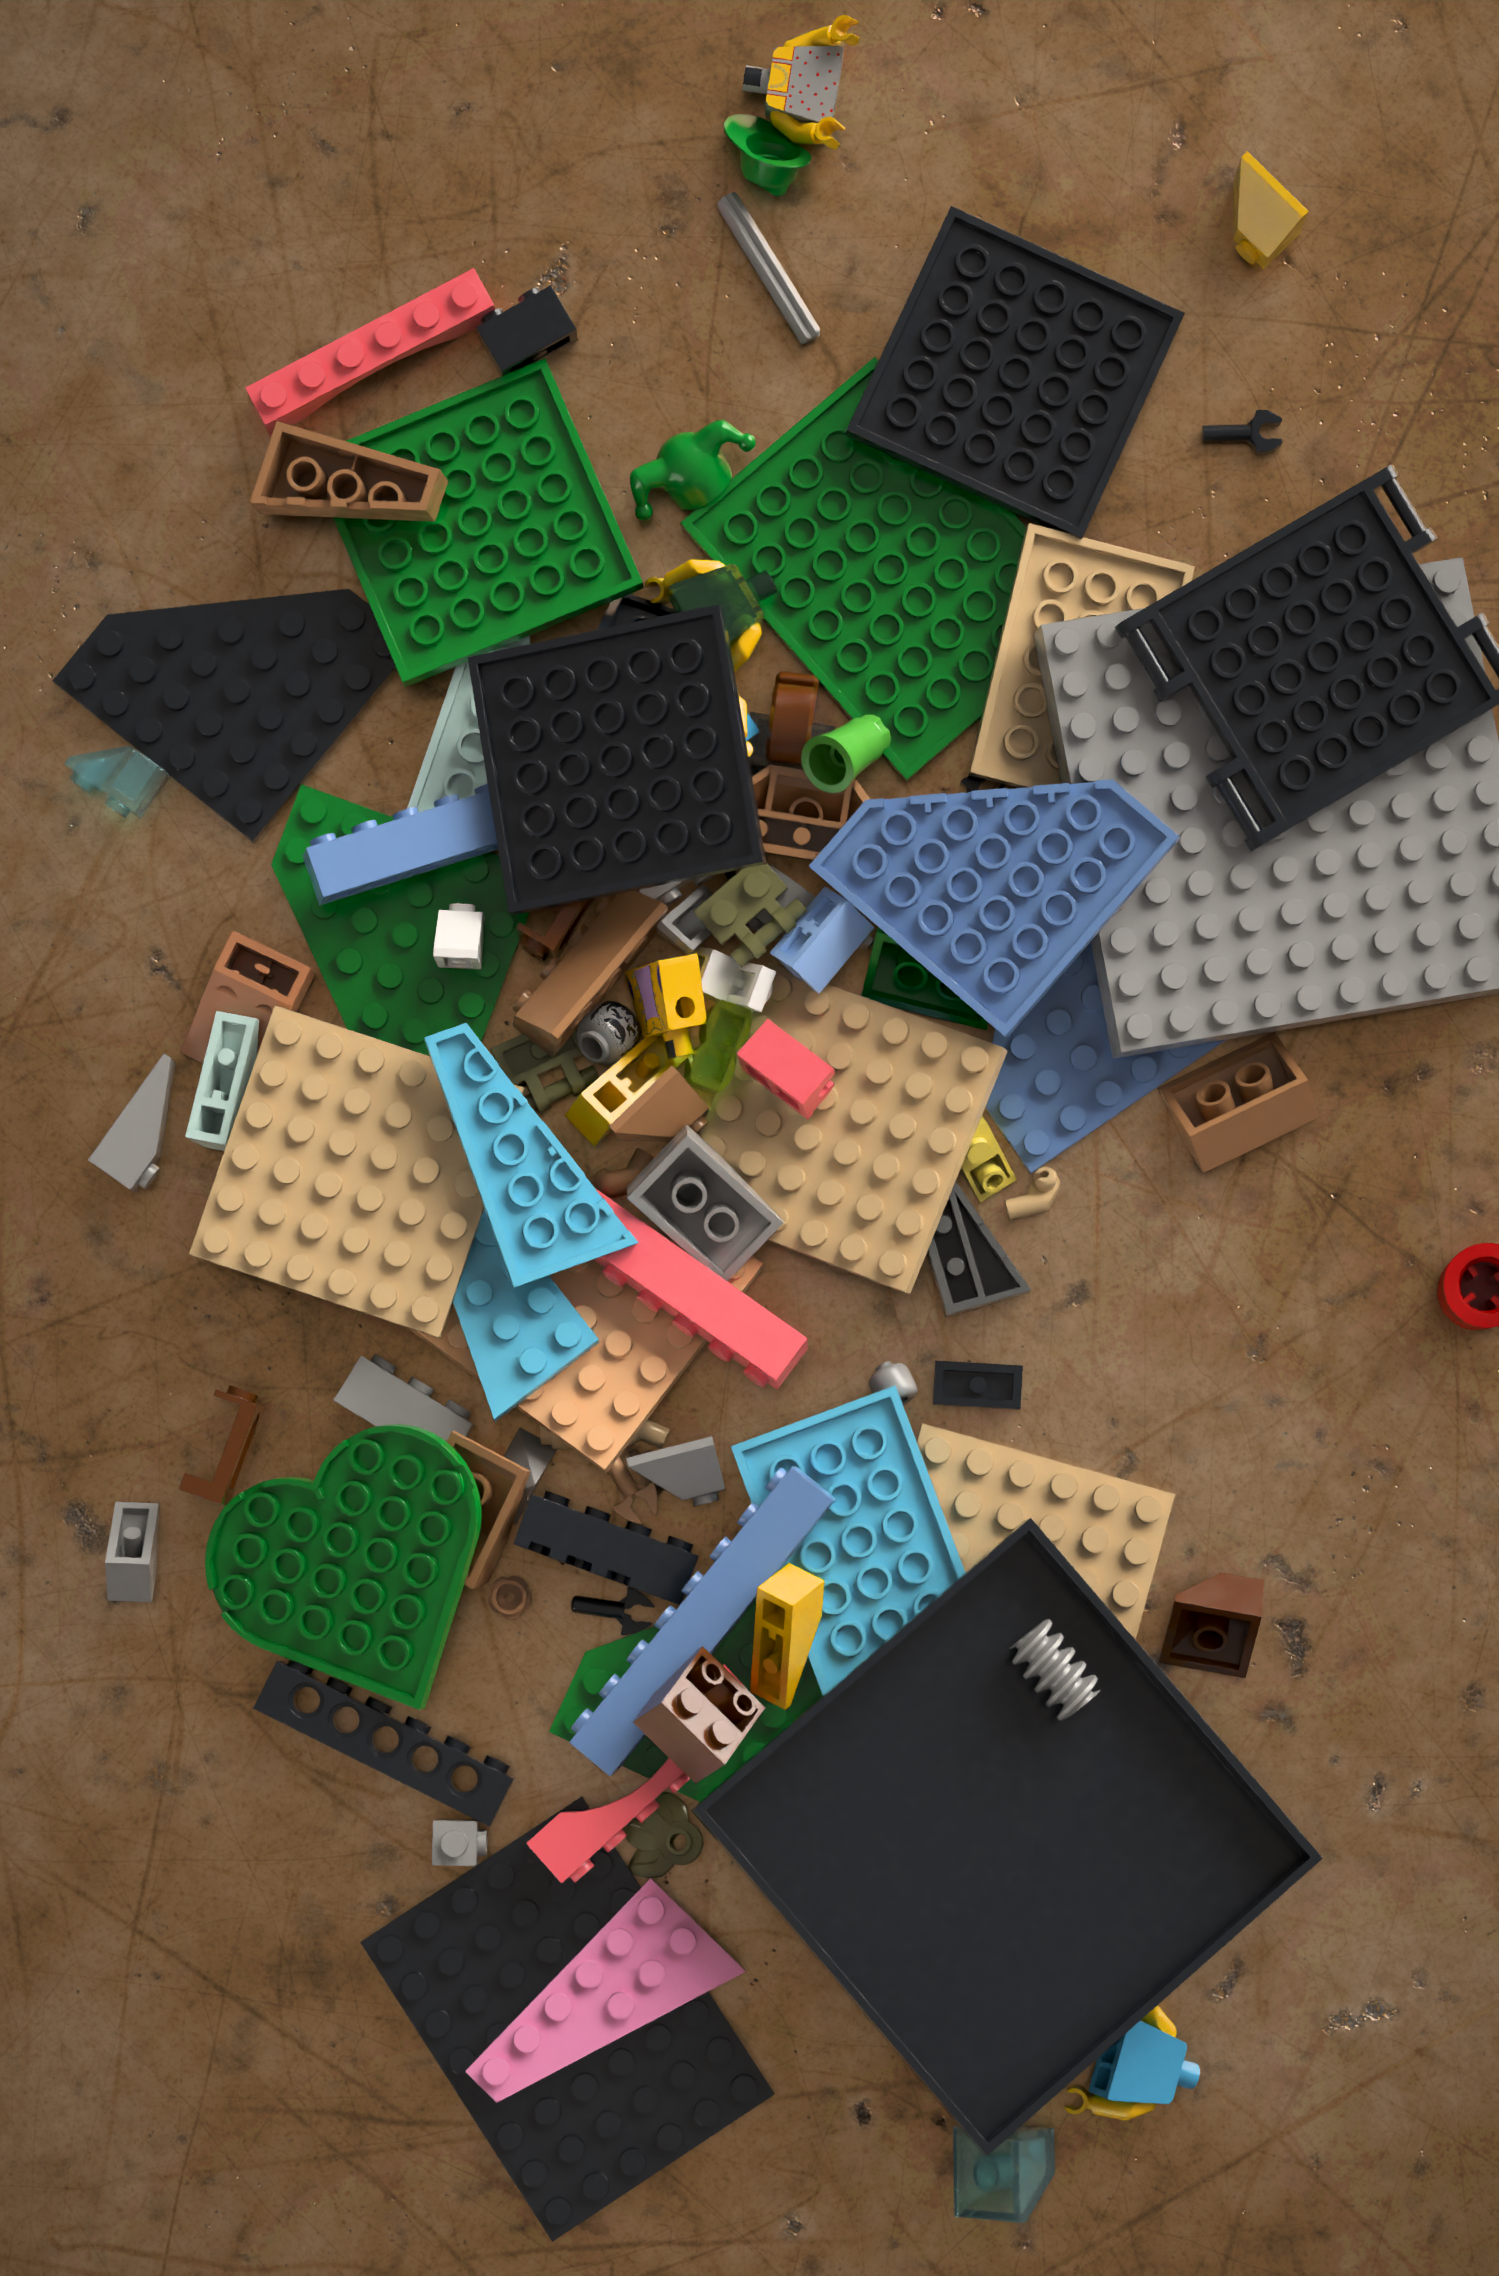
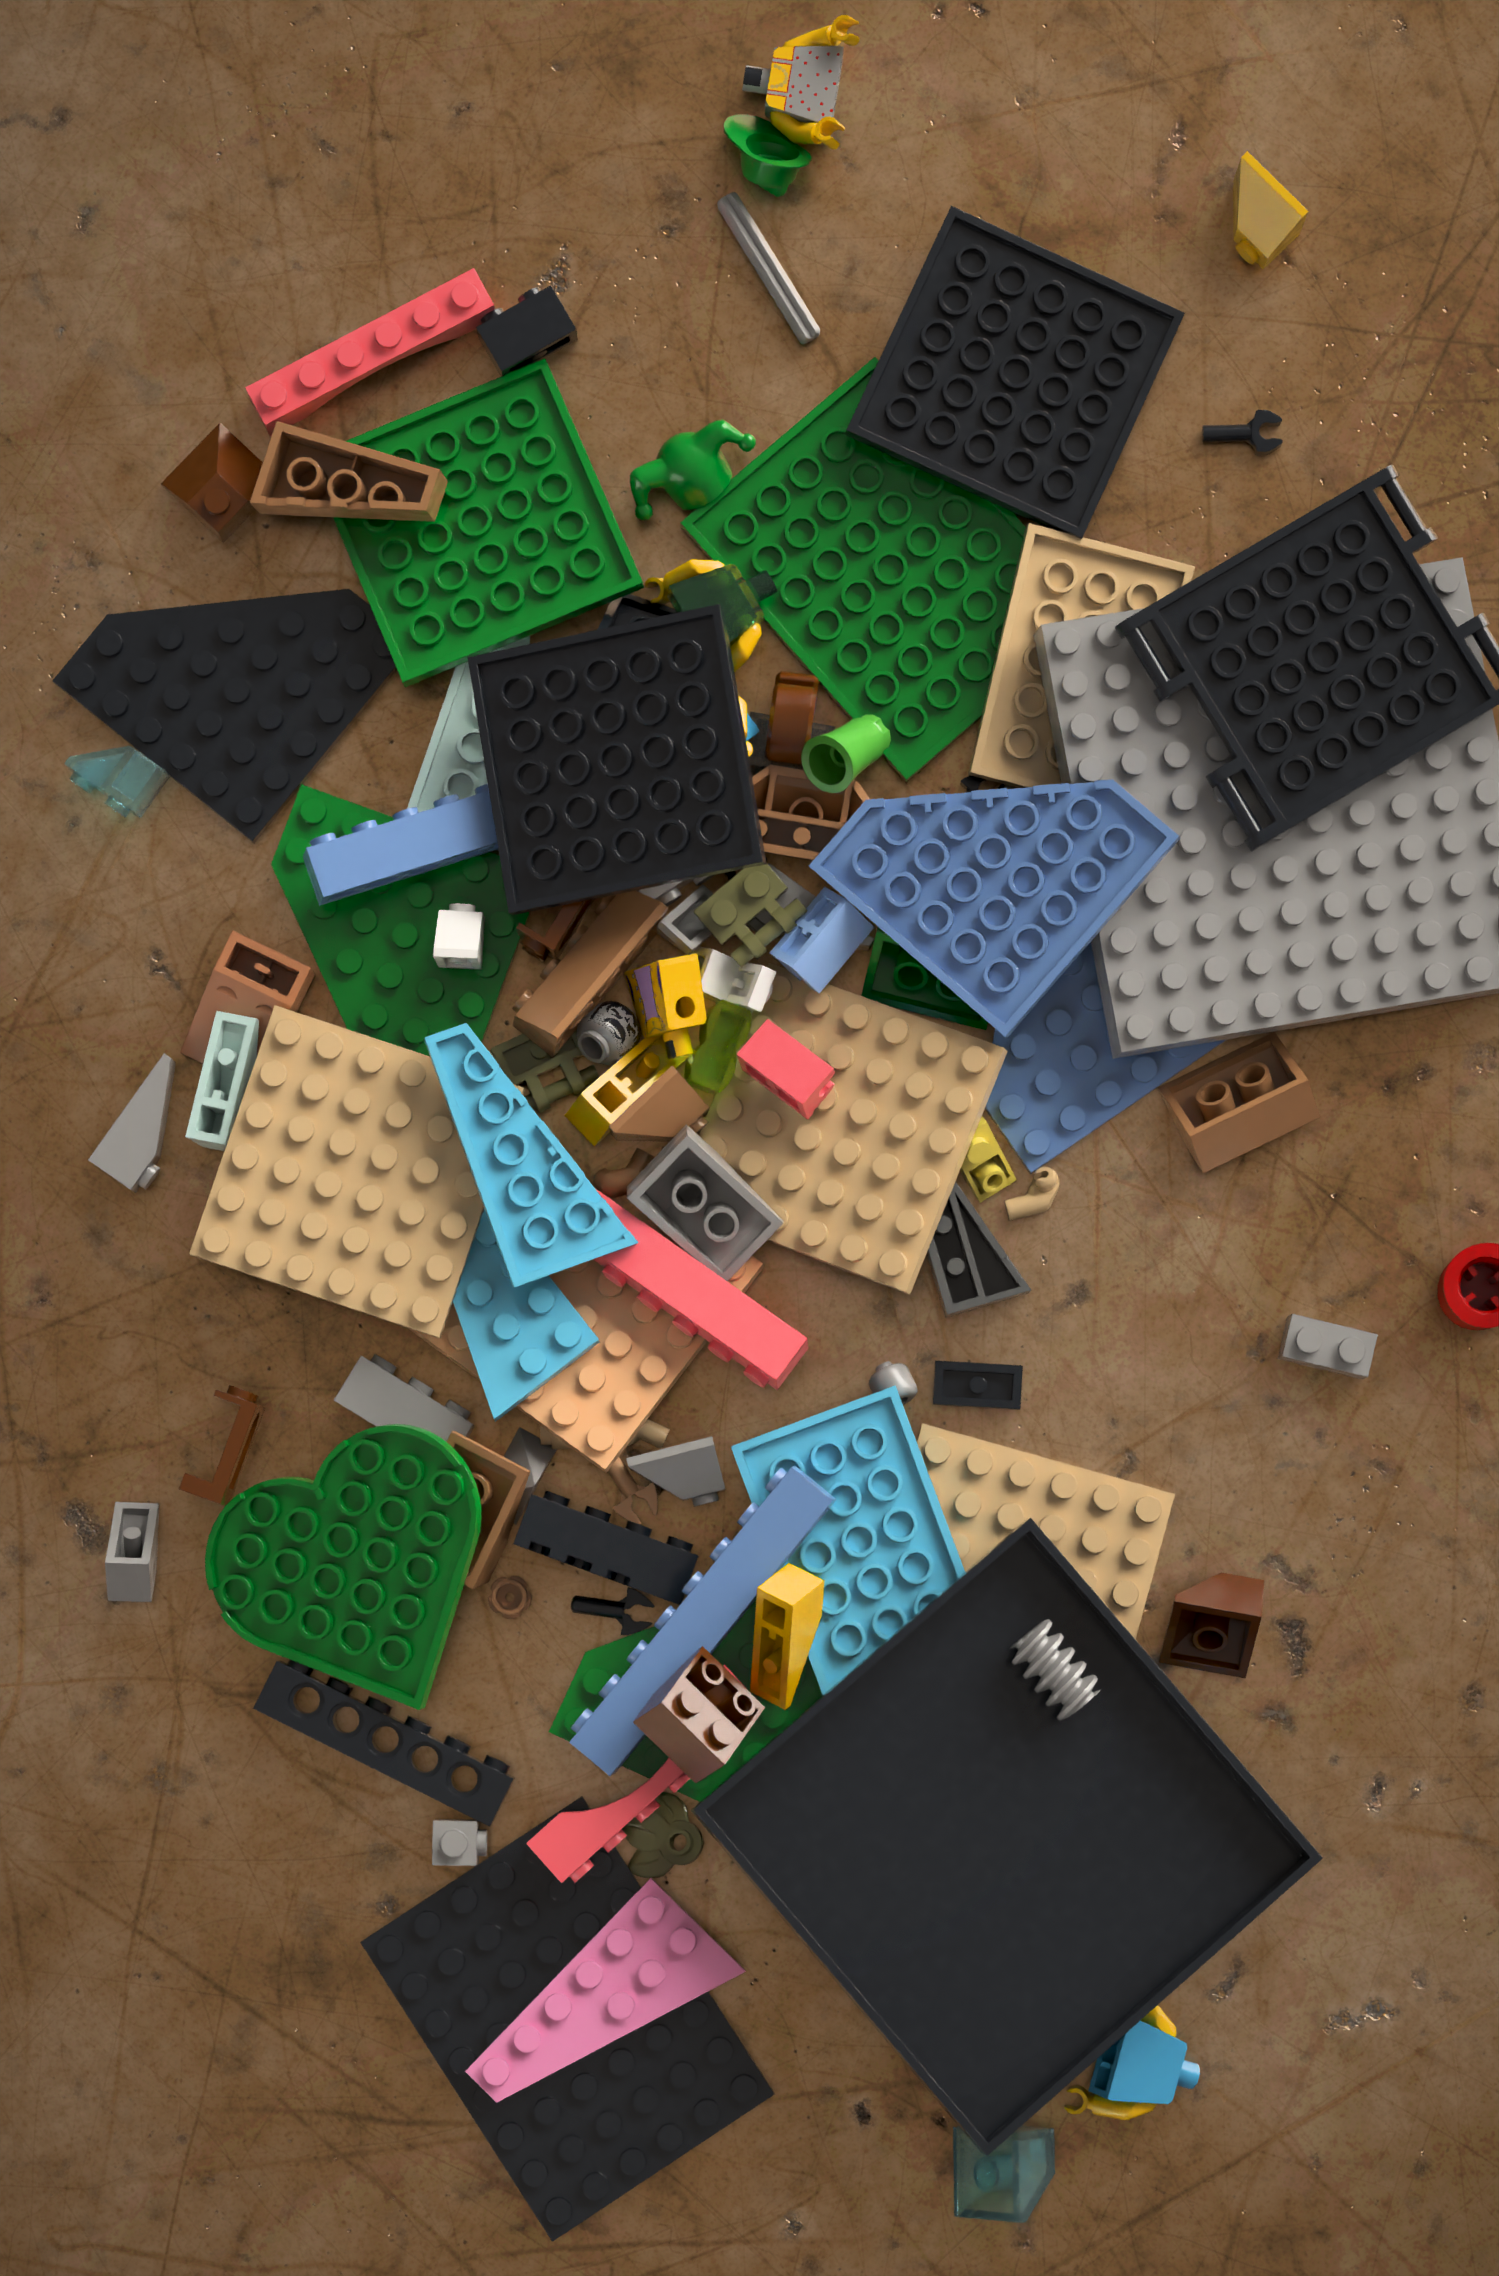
(217, 482): none -> reddish brown slope
(1327, 1346): none -> light grey brick

